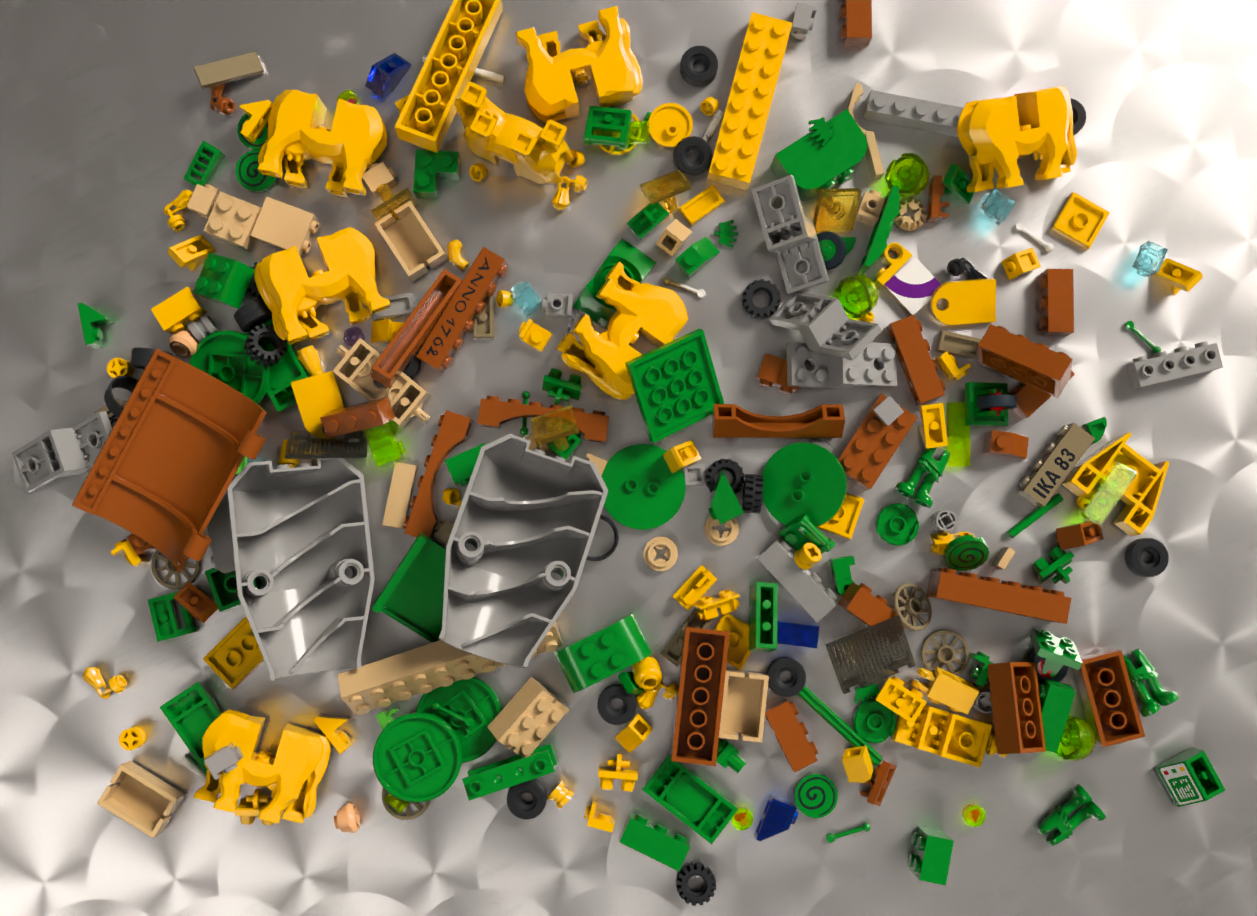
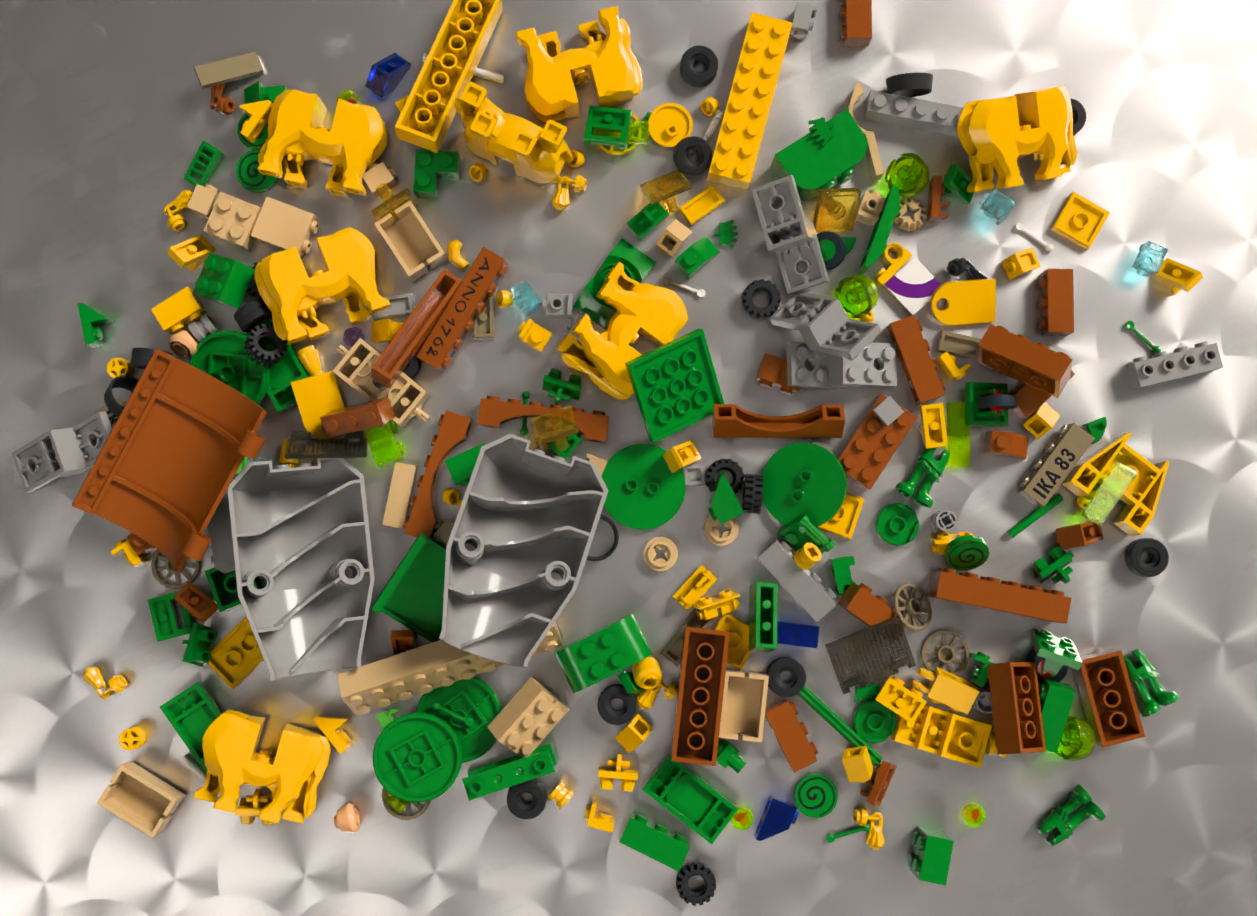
(198, 645): none -> green hips
(223, 760): light grey brick -> none
(258, 92): none -> green slope
(403, 640): none -> dark orange slope
(875, 836): none -> yellow piece
(910, 84): none -> black tyre
(1003, 558): tan tile -> none
(1041, 420): none -> yellow brick
(1190, 777): green slope -> none

